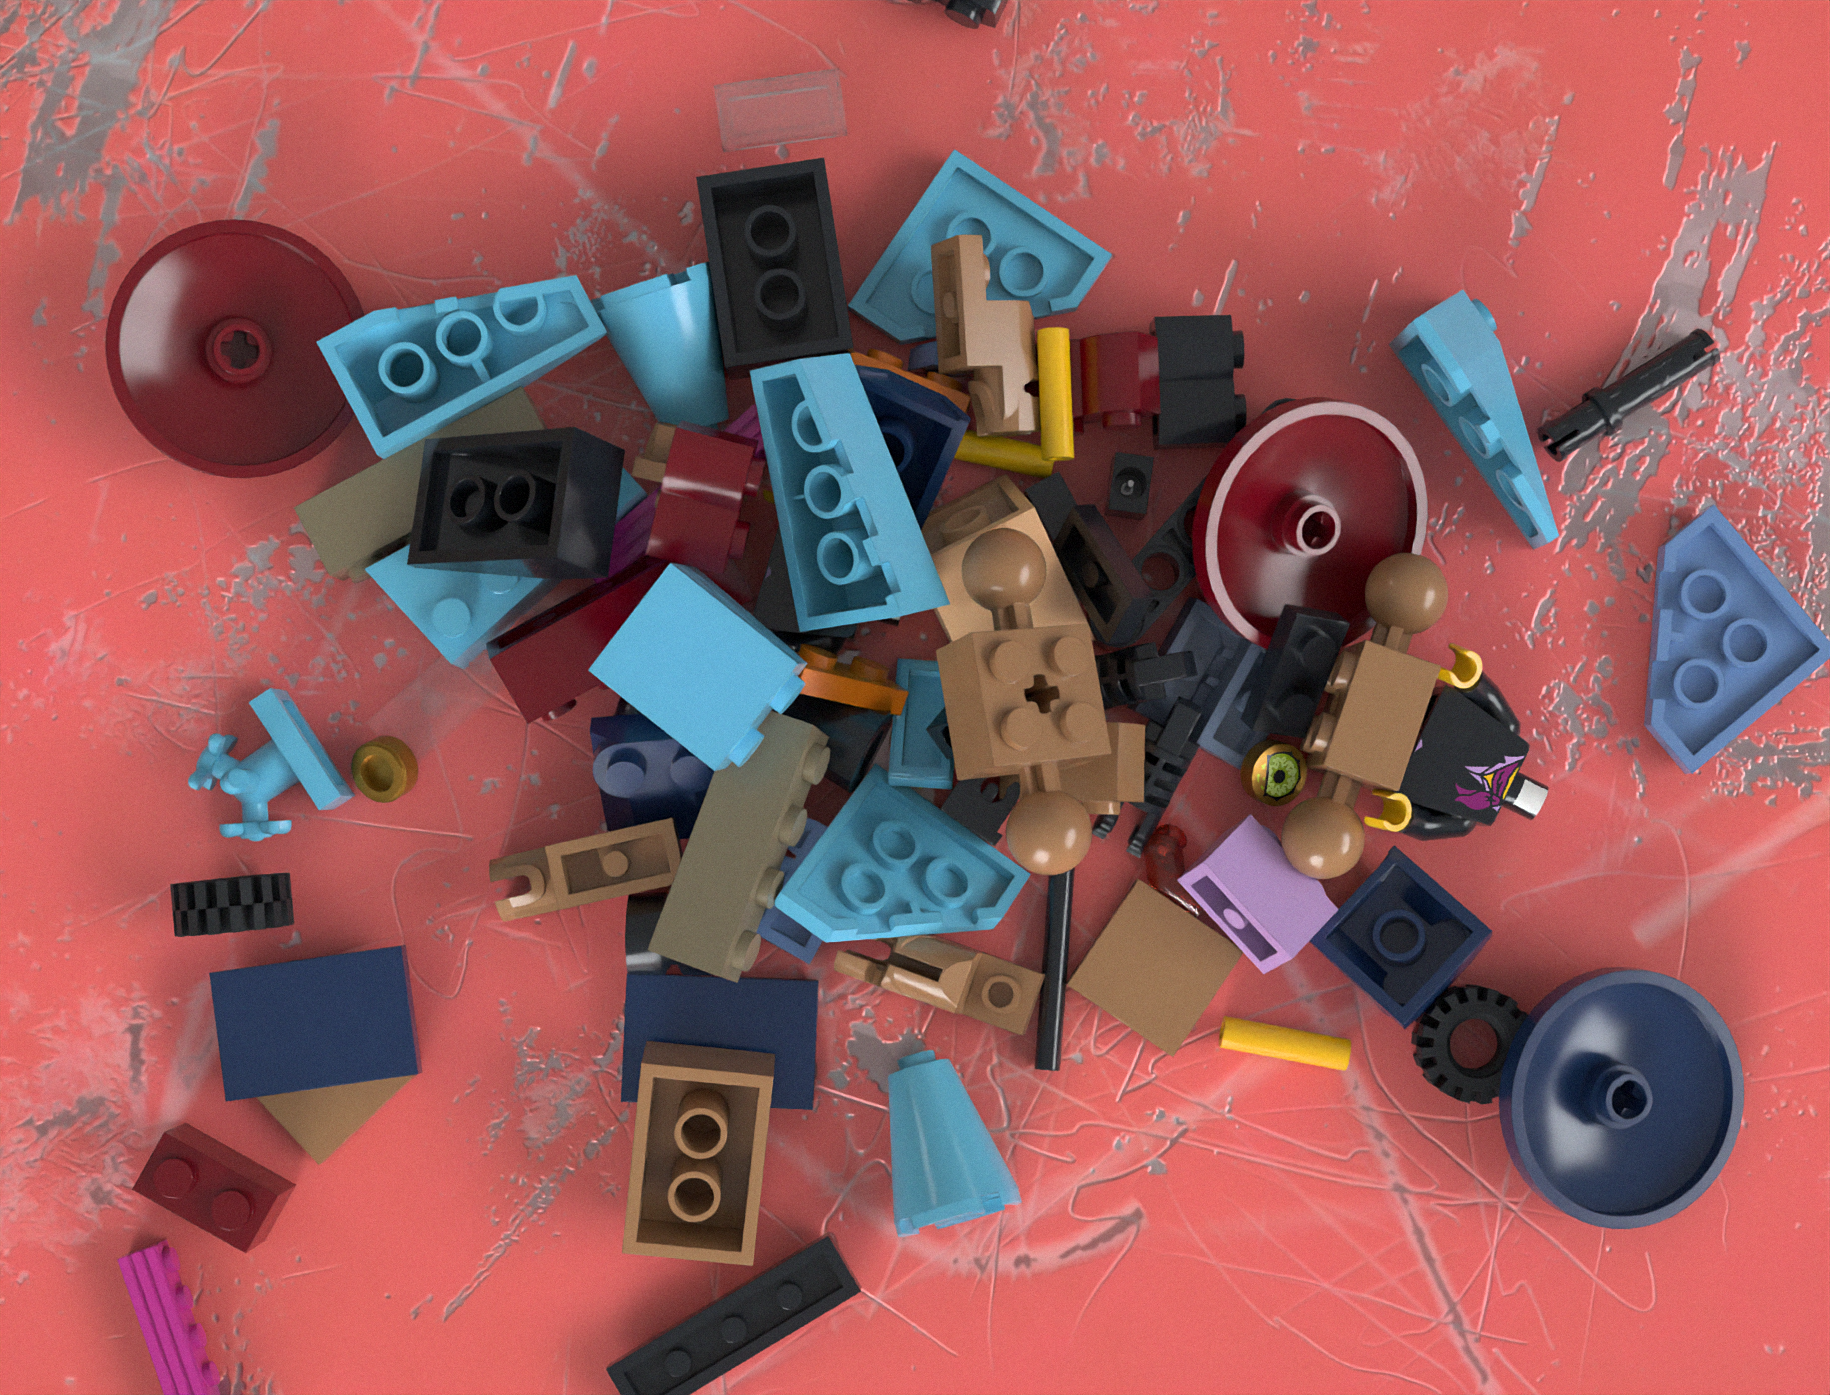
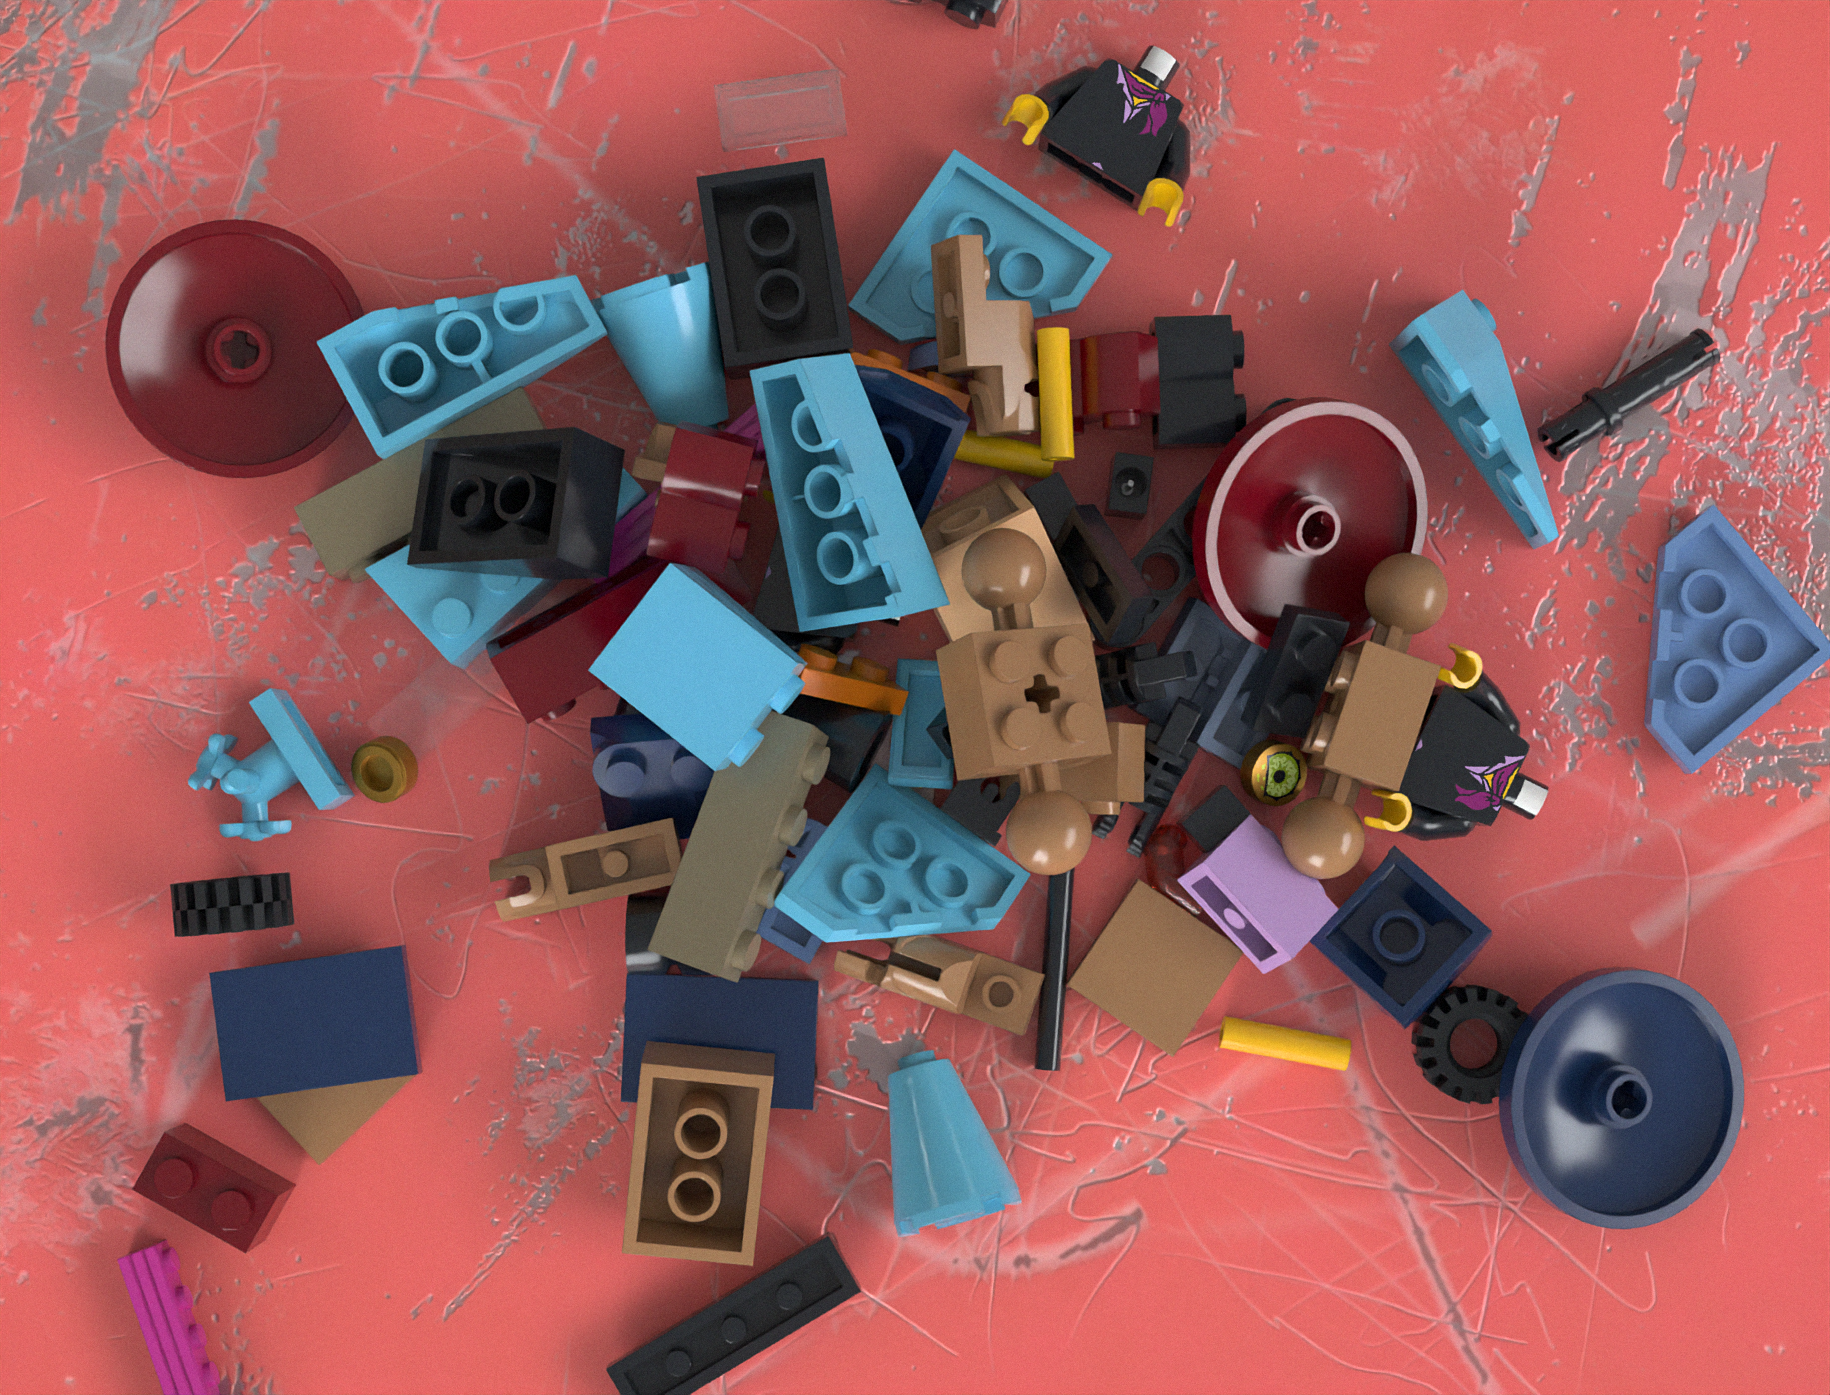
(1115, 129): none -> black torso
(1213, 818): none -> black piece

